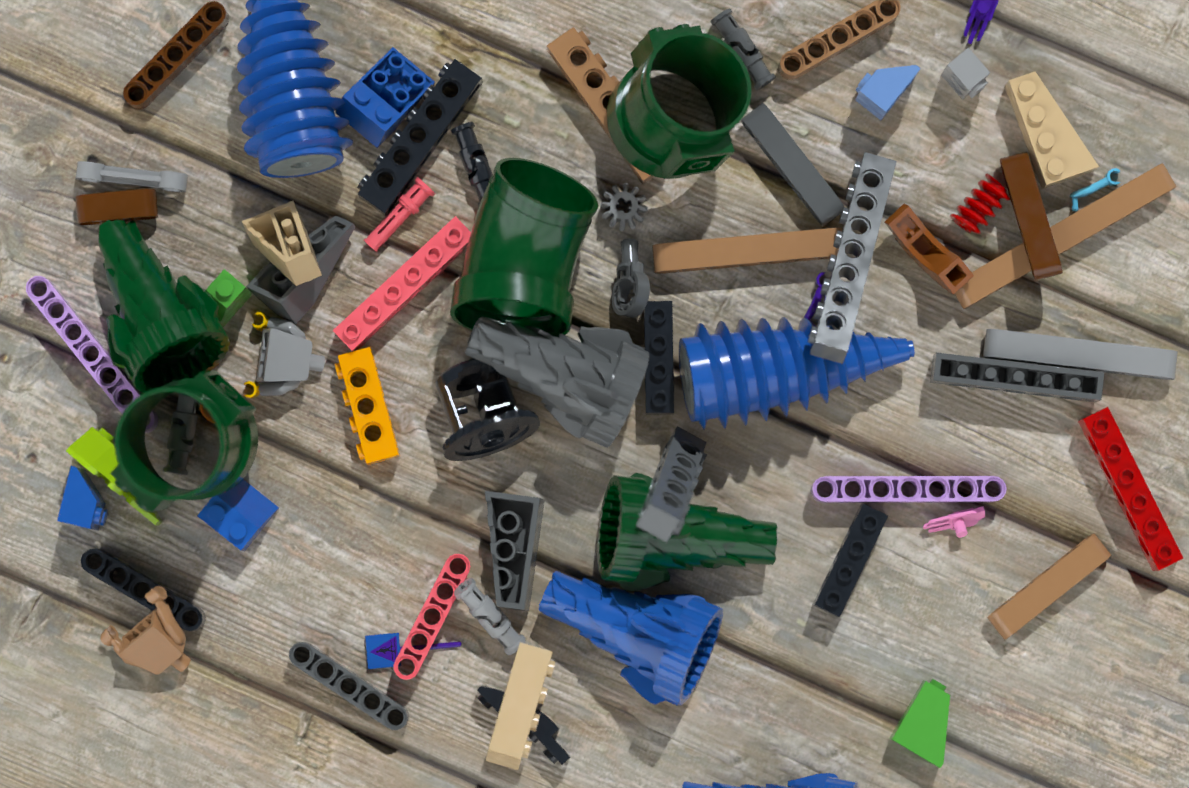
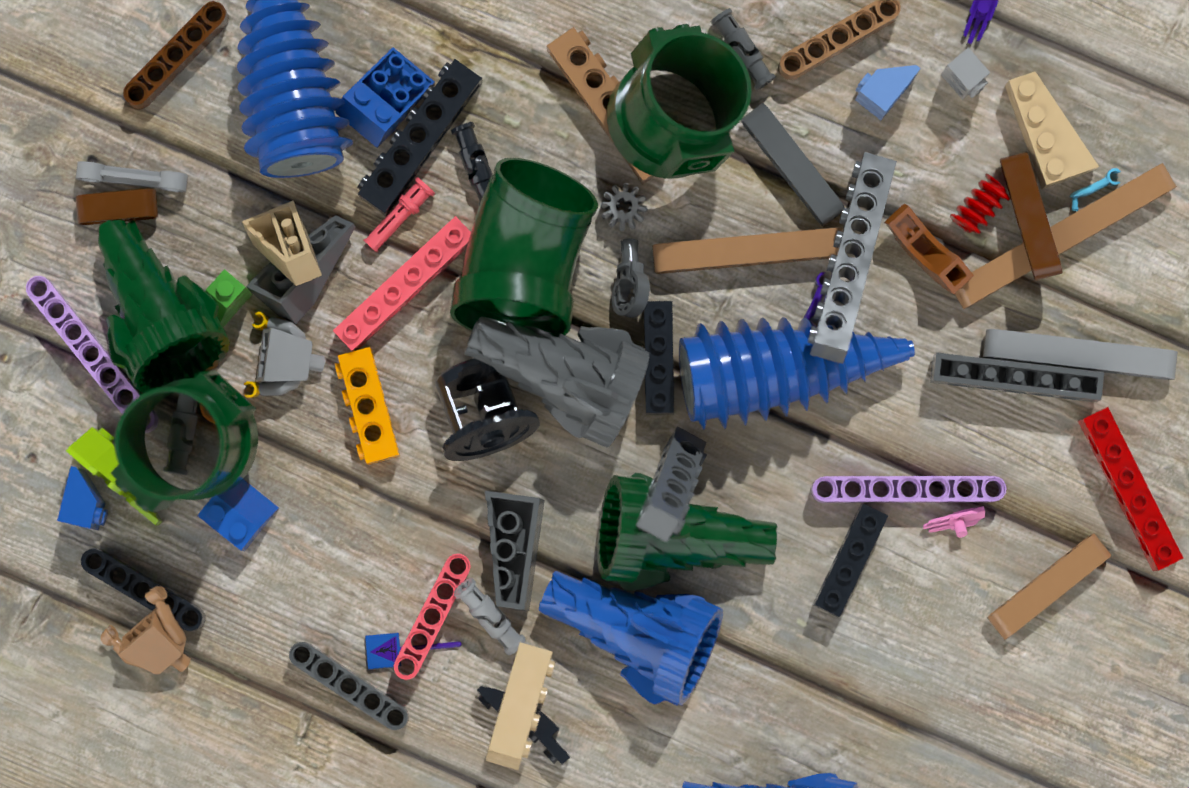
(925, 723): bright green slope -> none

